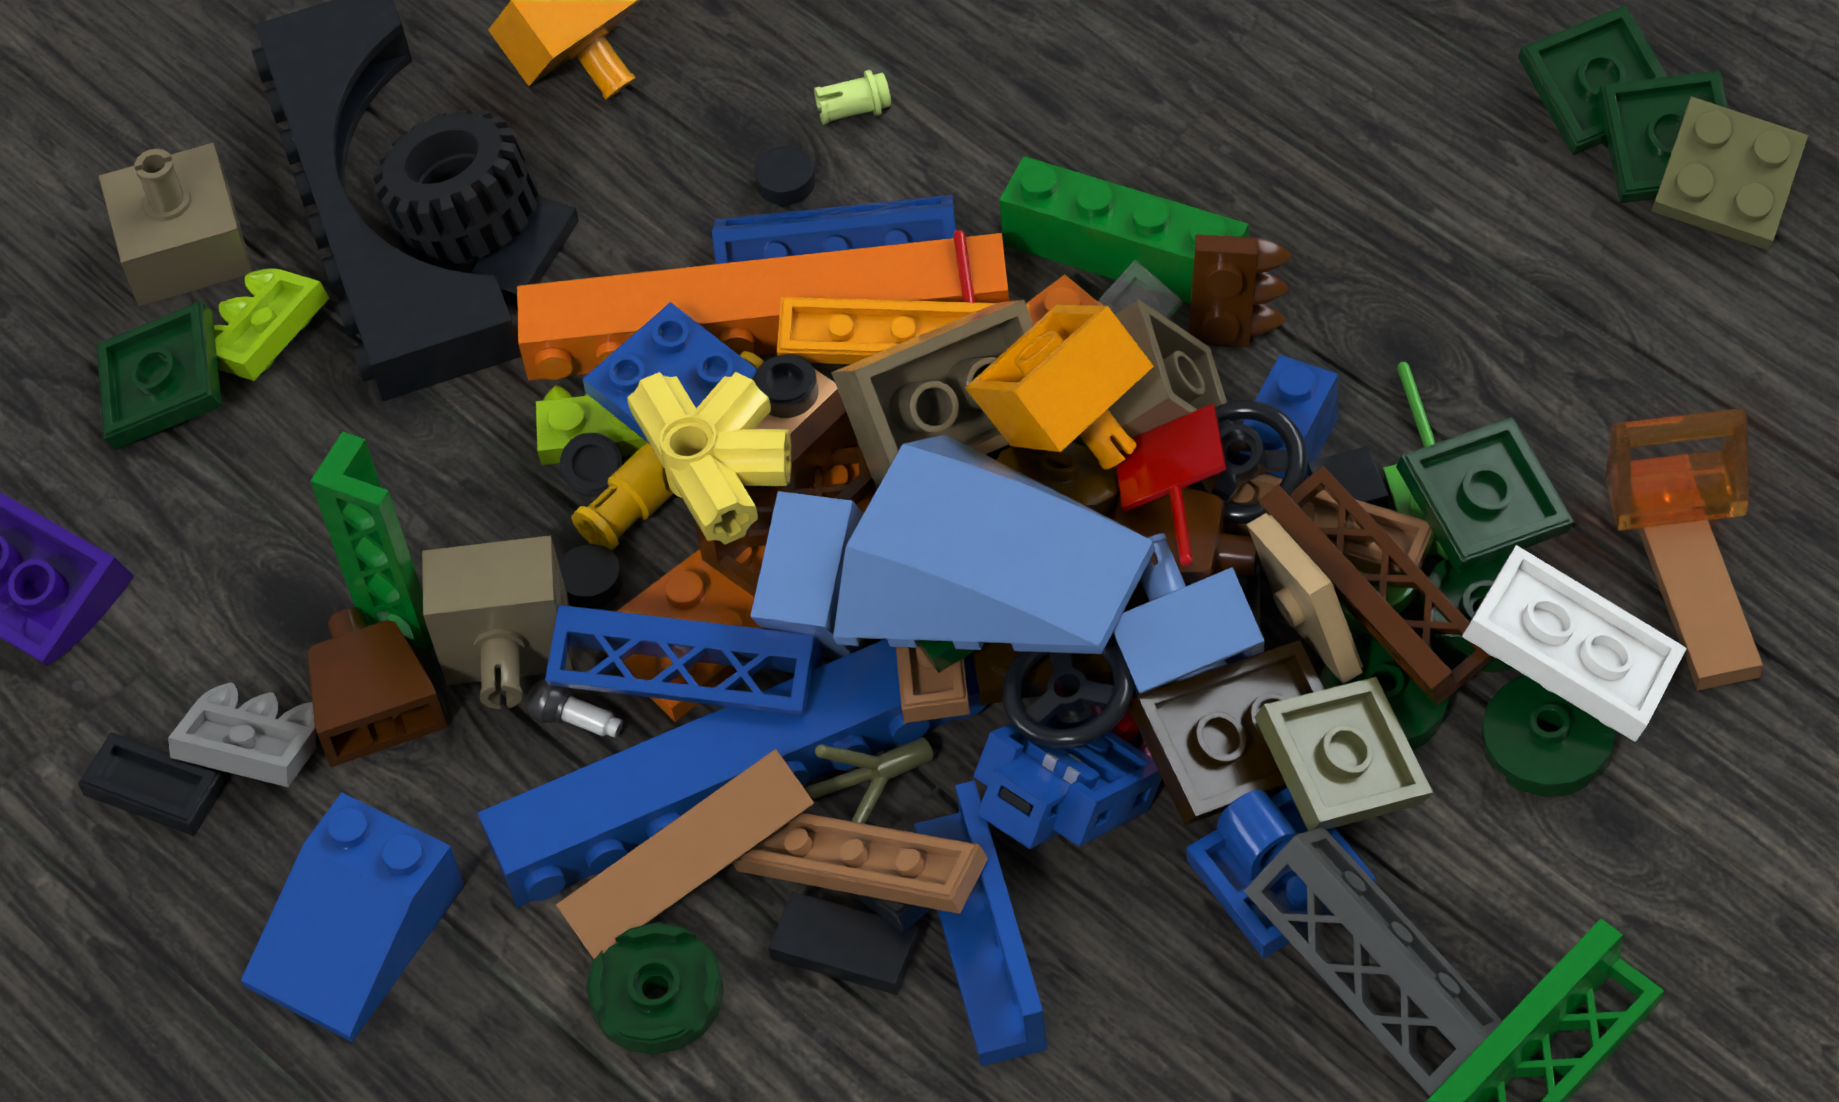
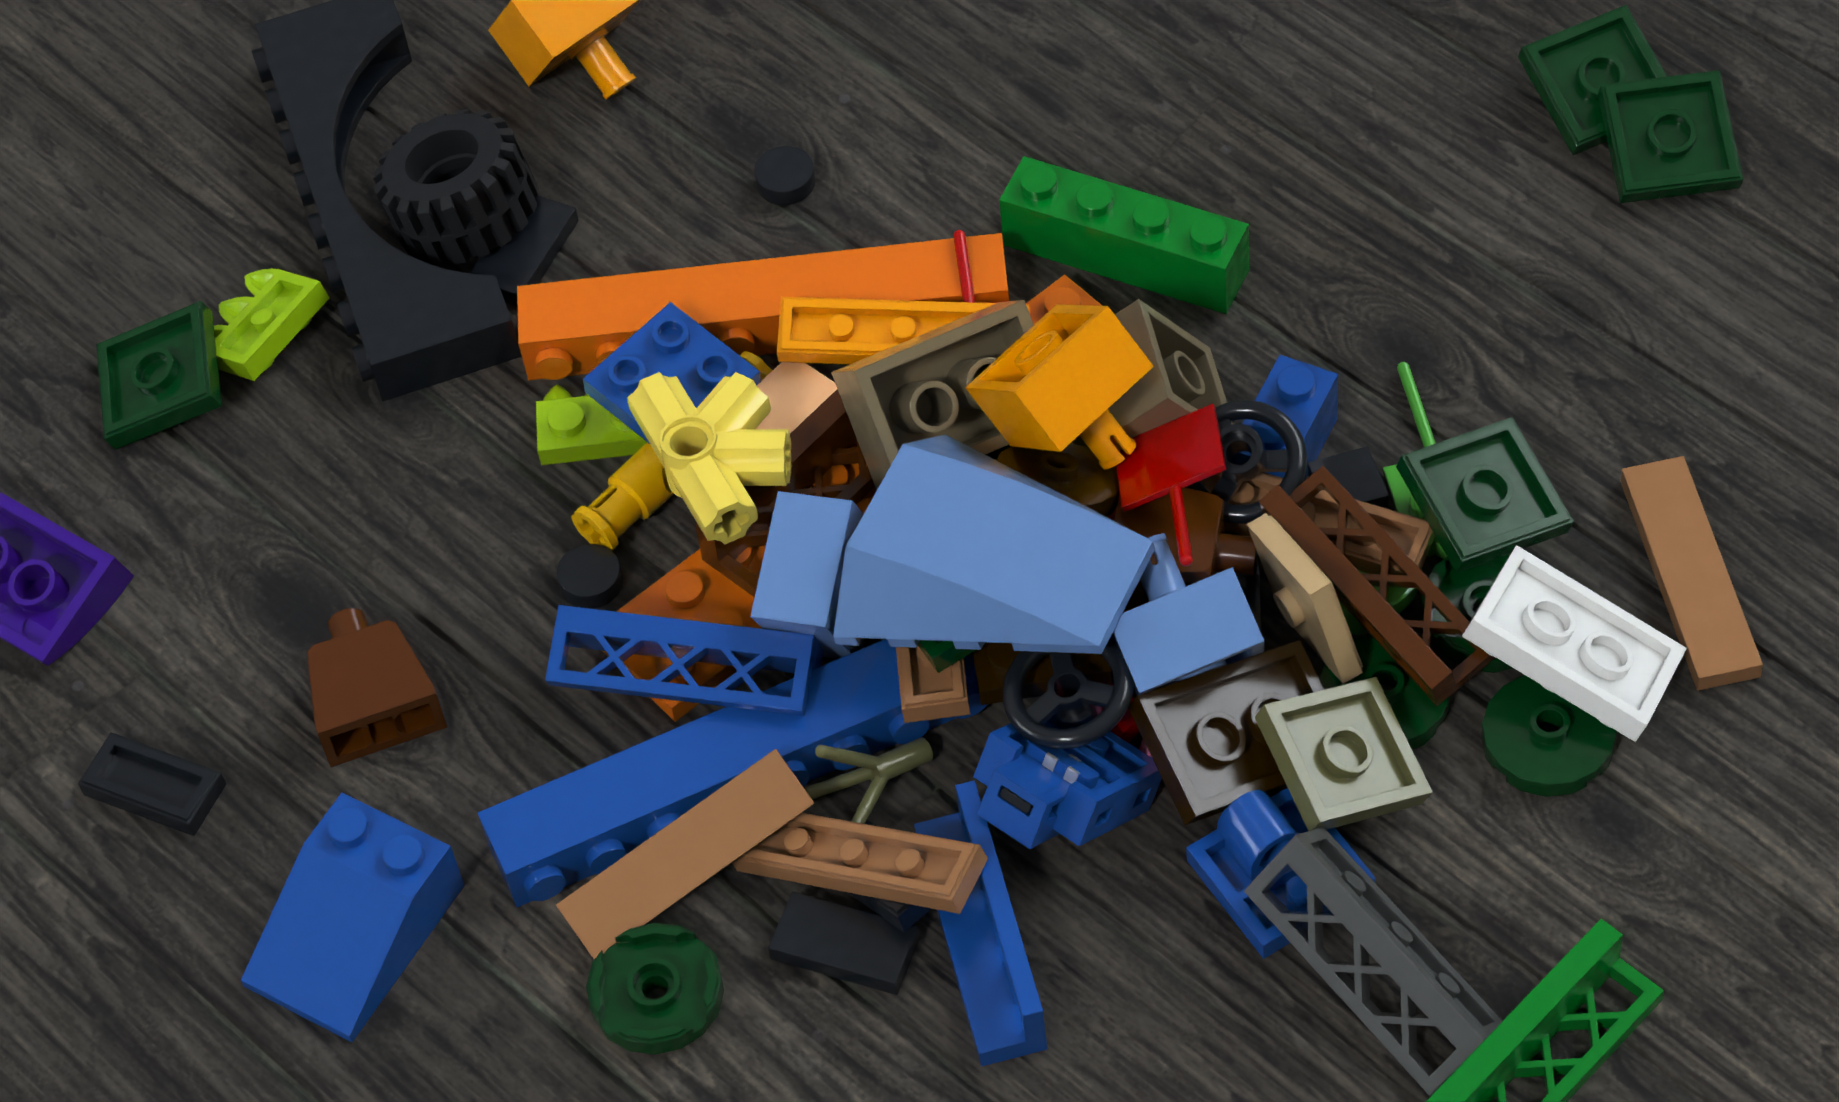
(174, 223): dark tan brick -> none
(247, 738): light grey plate -> none
(369, 539): green fence -> none
(493, 612): dark tan brick -> none
(557, 704): piece -> none
(589, 462): black tile -> none
(789, 385): black tile -> none
(833, 229): blue fence -> none
(853, 97): yellowish green pin -> none
(1140, 284): clear plate -> none
(1233, 287): reddish brown plate -> none
(1679, 485): clear orange tile -> none
(1729, 173): olive plate -> none

